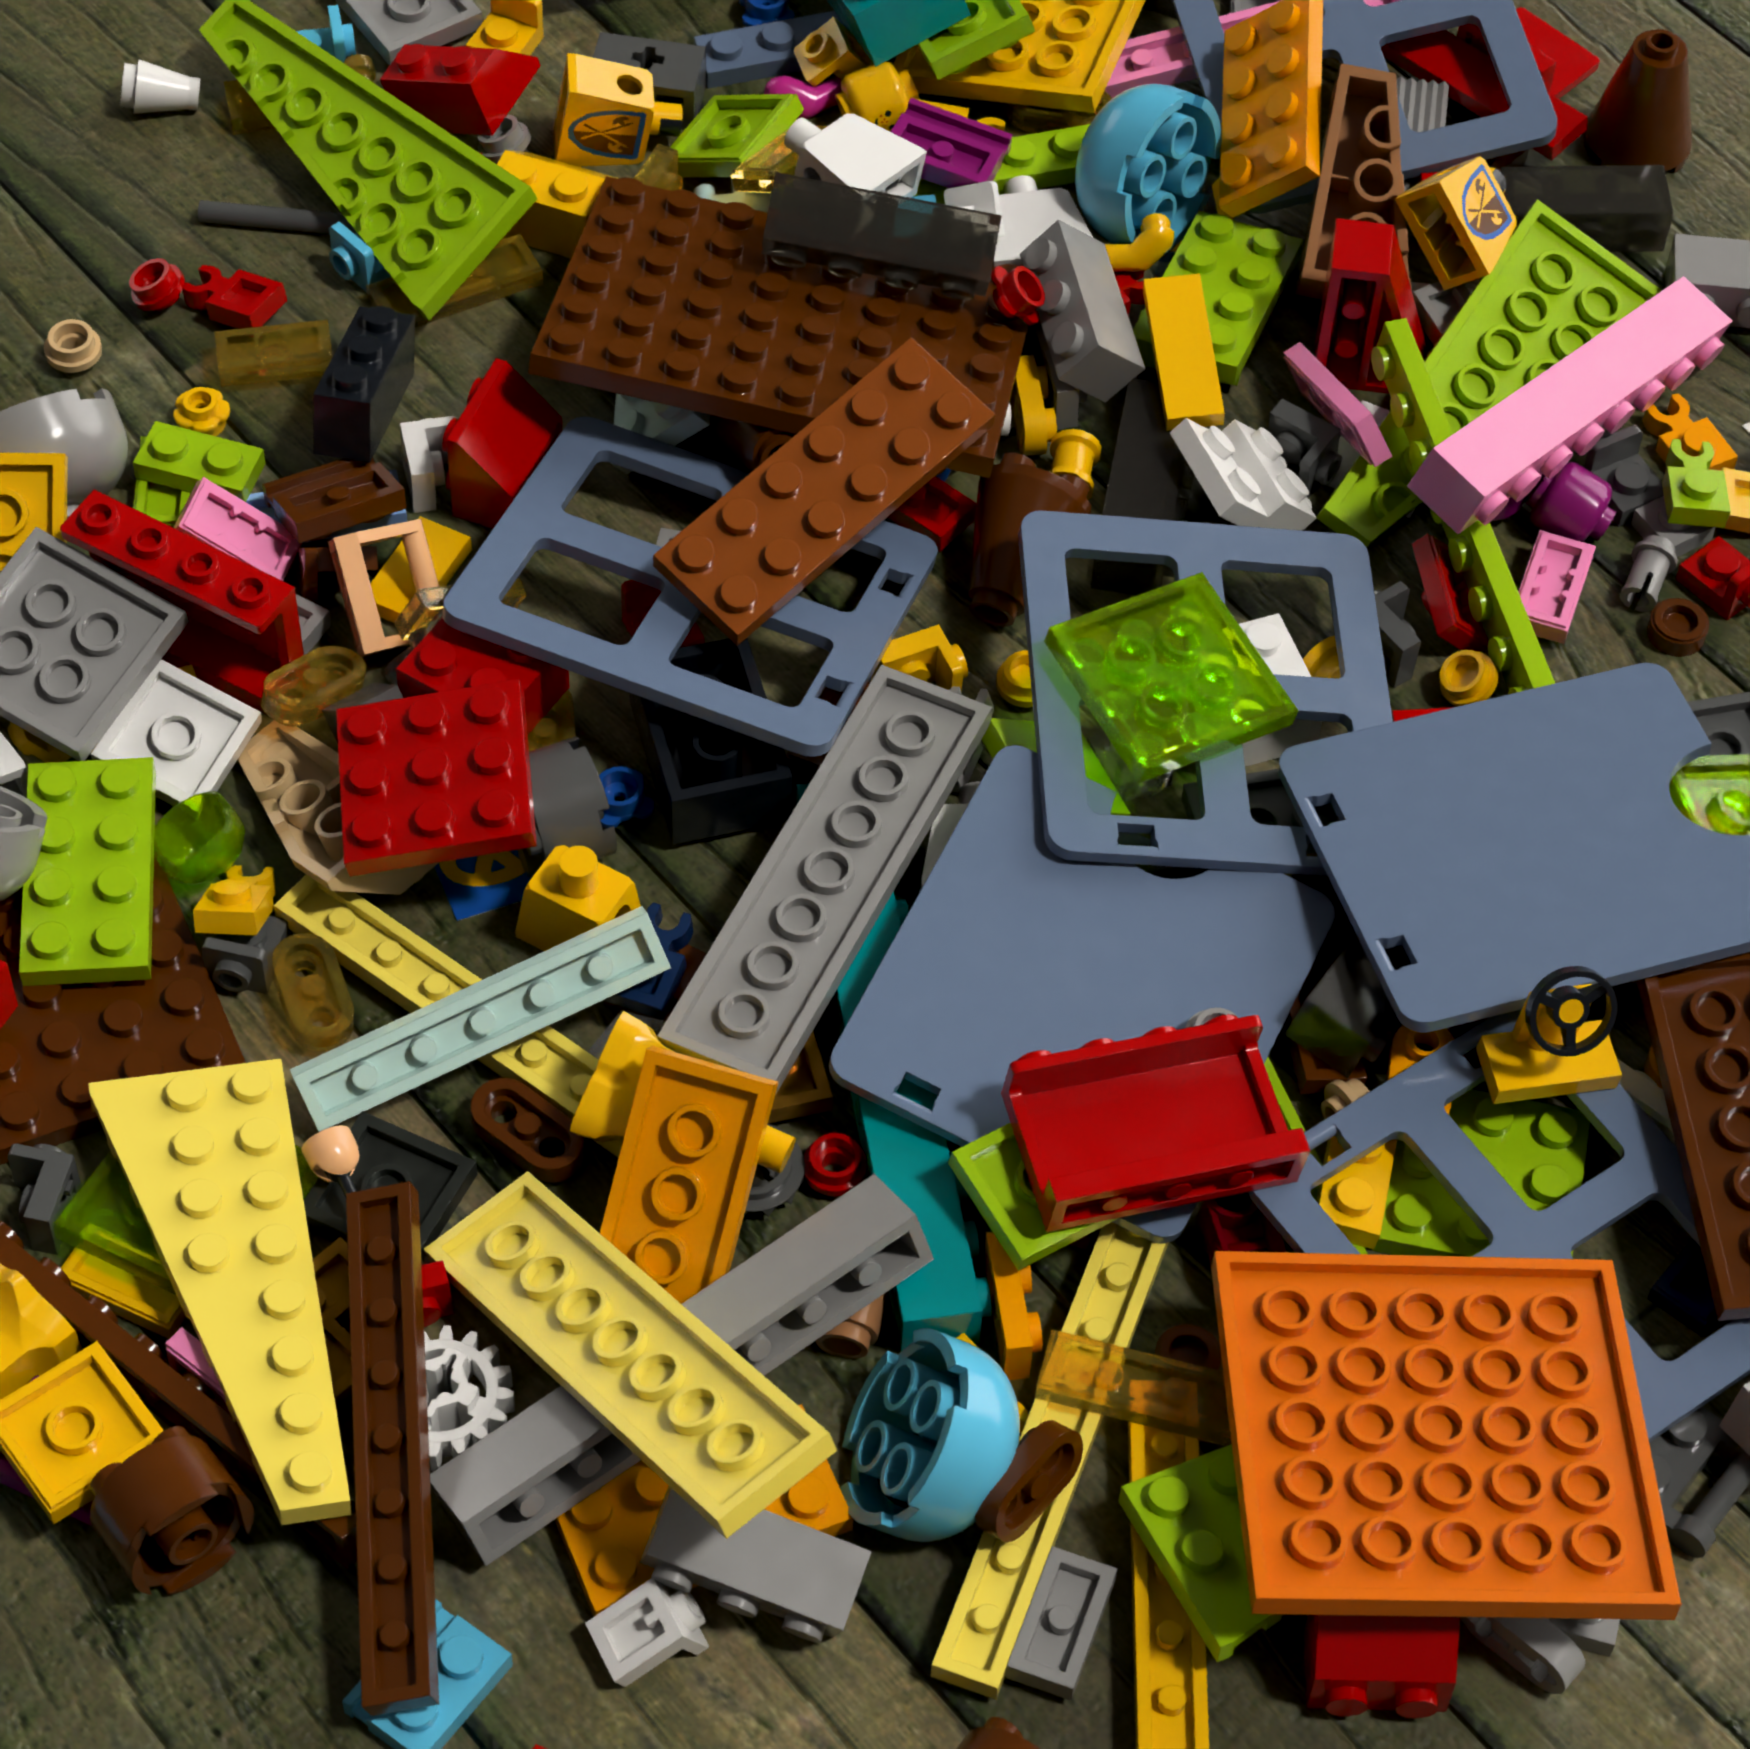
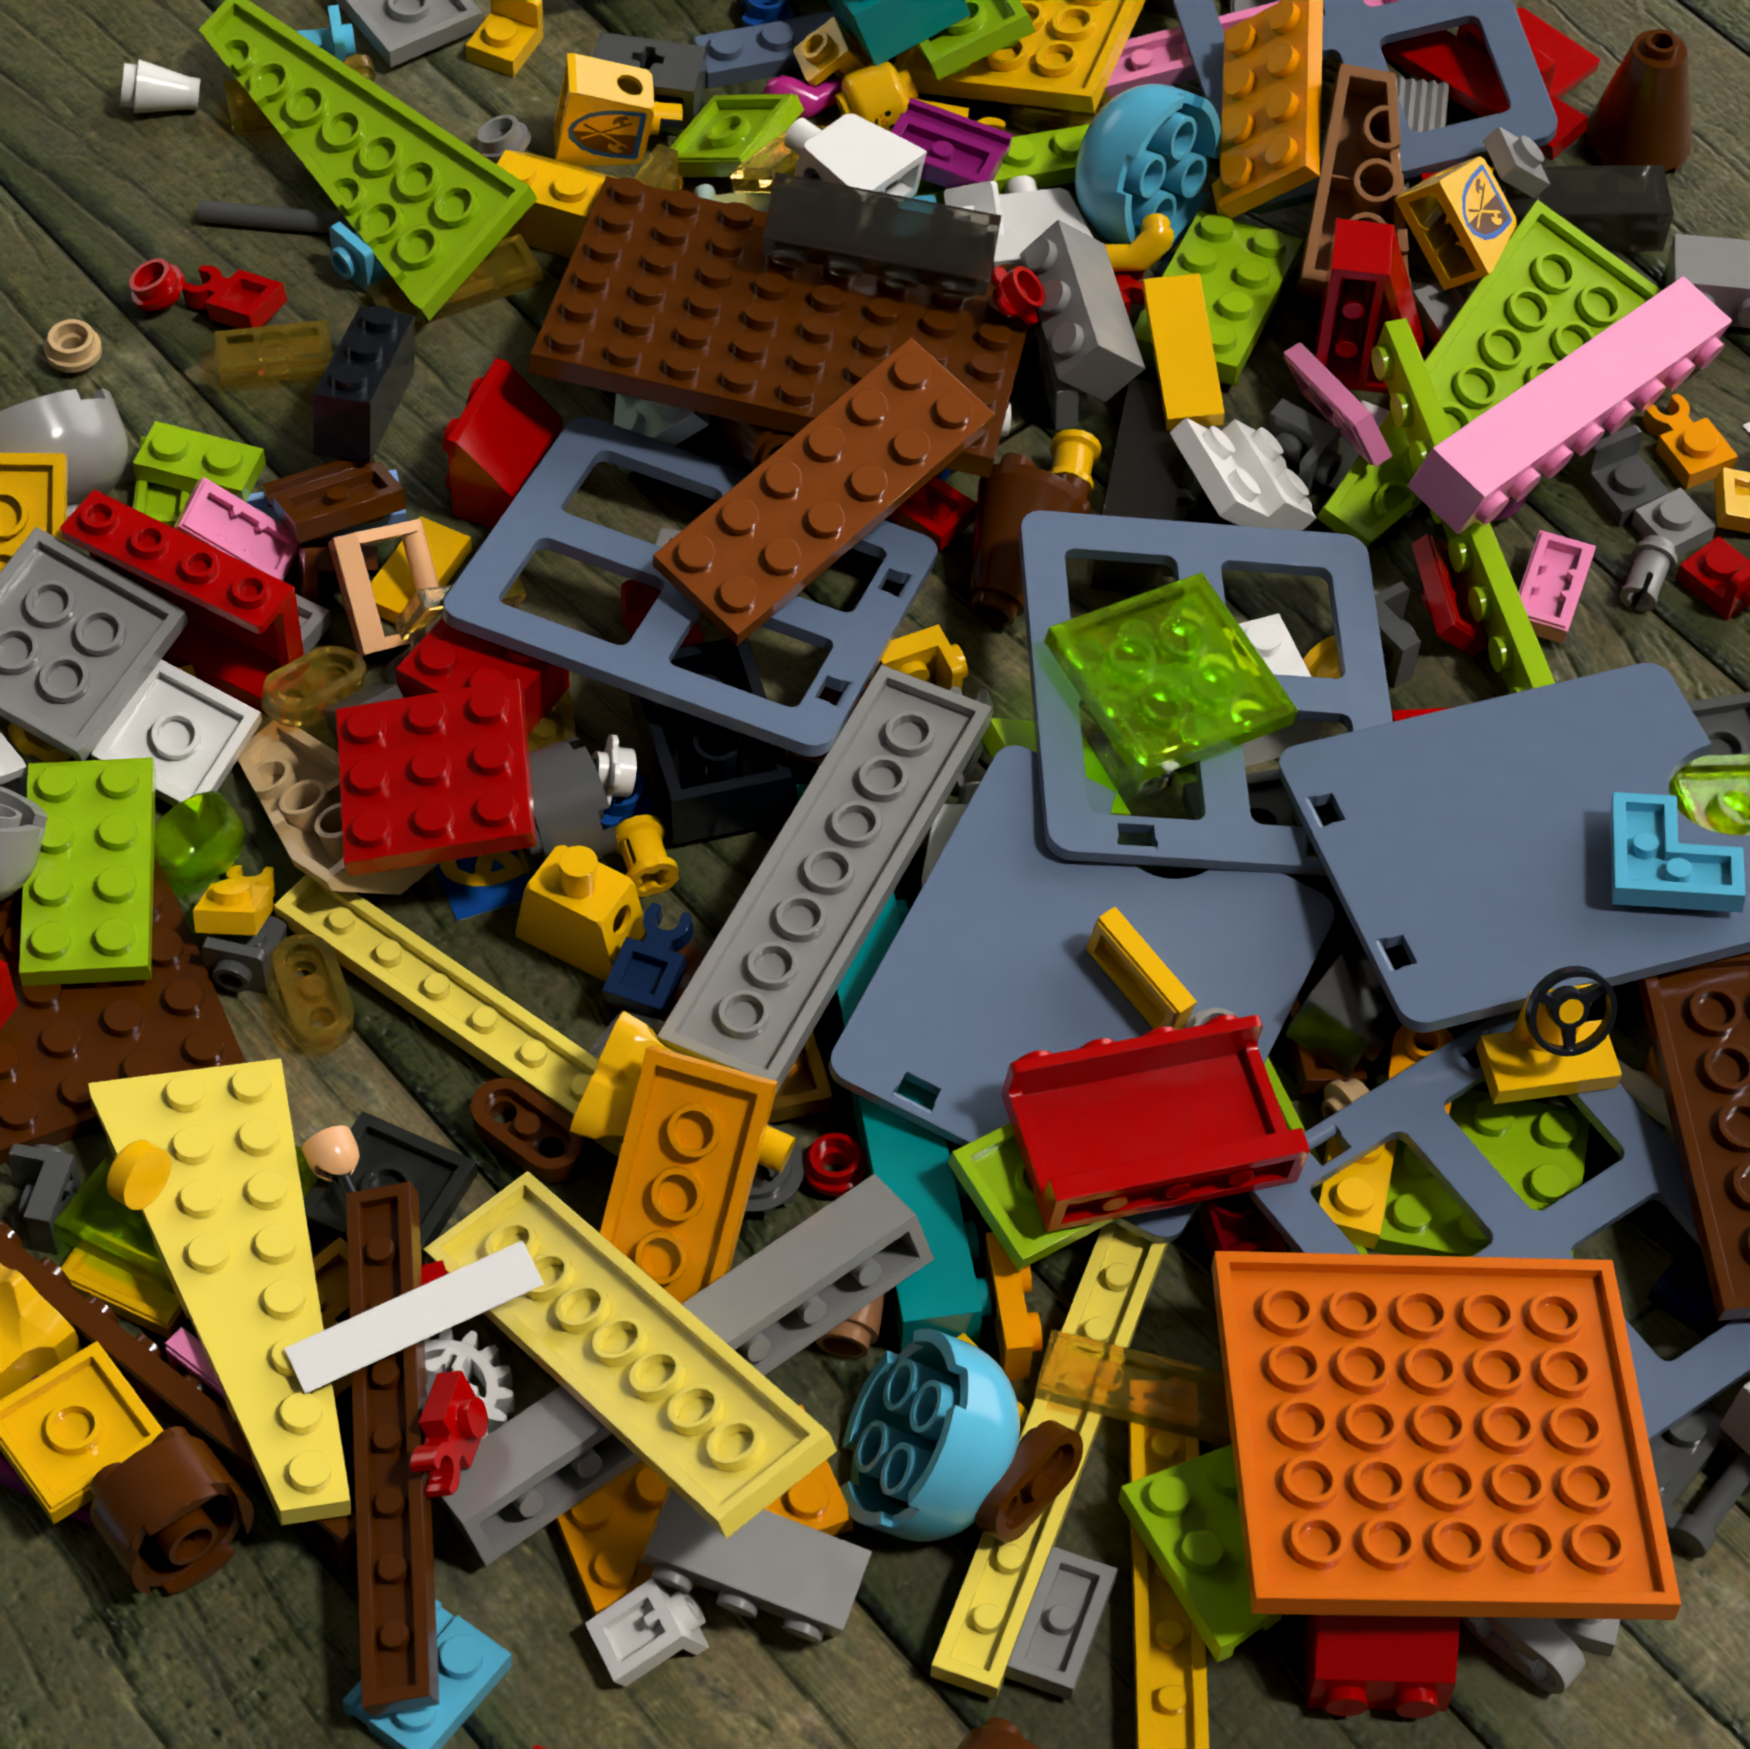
(138, 1174): none -> yellow tile
(202, 410): yellow plate -> none
(413, 1316): none -> white sticker
(424, 460): white bracket -> none
(453, 1429): none -> red plate
(460, 85): red slope -> none
(480, 1018): light aqua plate -> none
(616, 768): none -> white plate
(646, 854): none -> yellow bush
(1014, 680): yellow plate -> none
(1032, 421): yellow plate -> none
(1139, 972): none -> yellow tile
(1190, 1345): reddish brown tile -> none
(1468, 677): yellow plate -> none
(1517, 161): none -> light grey plate
(1572, 504): magenta head -> none
(1657, 870): none -> medium azure plate
(1678, 627): reddish brown tile -> none
(1693, 491): lime plate -> none

